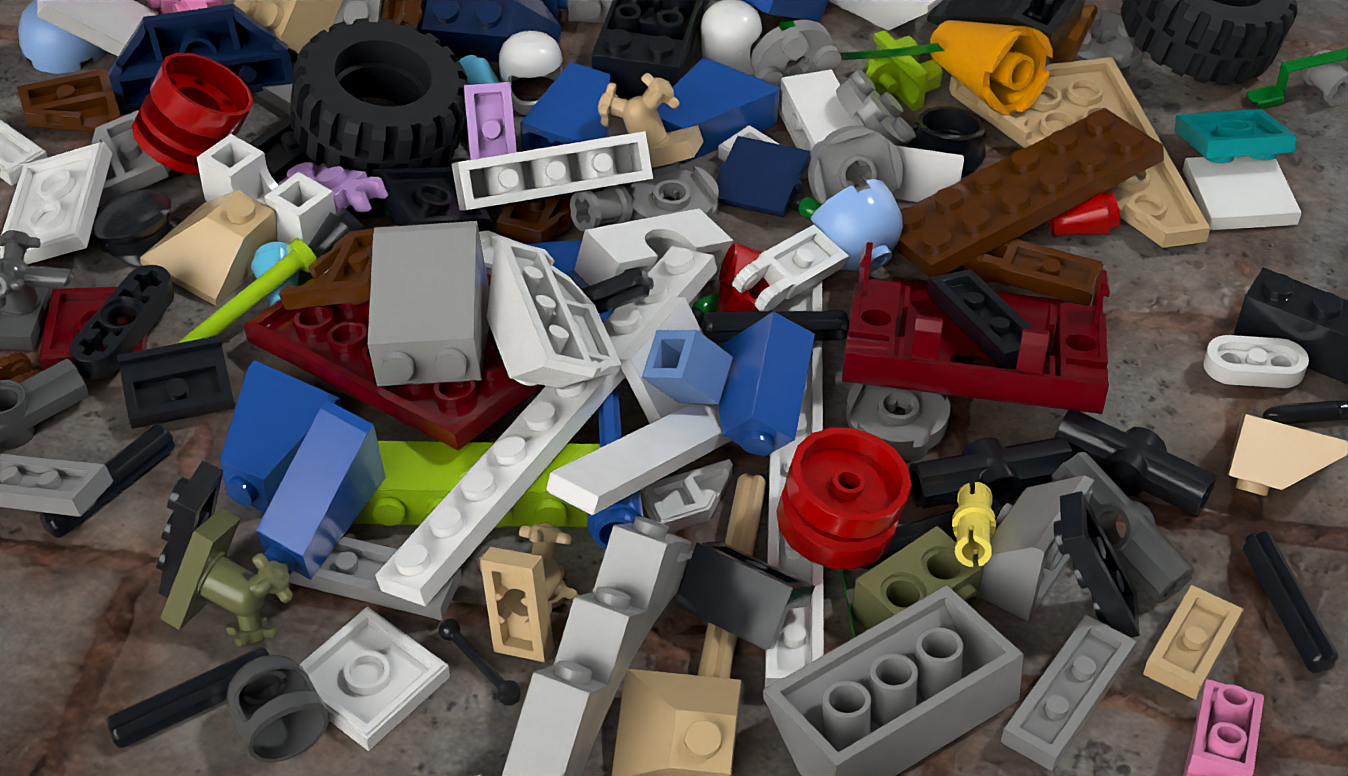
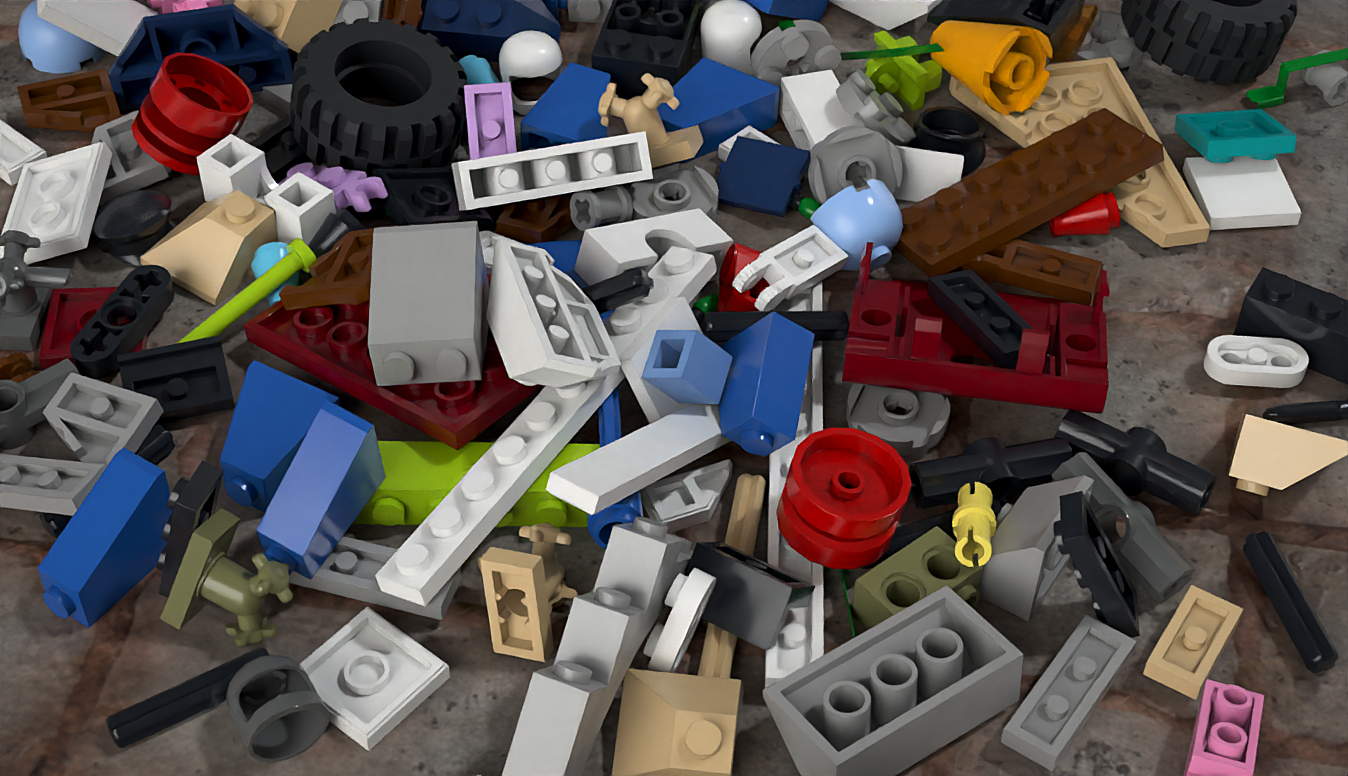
(100, 418): none -> light grey wing
(108, 540): none -> blue slope
(507, 690): black hinge -> none
(688, 600): none -> white plate

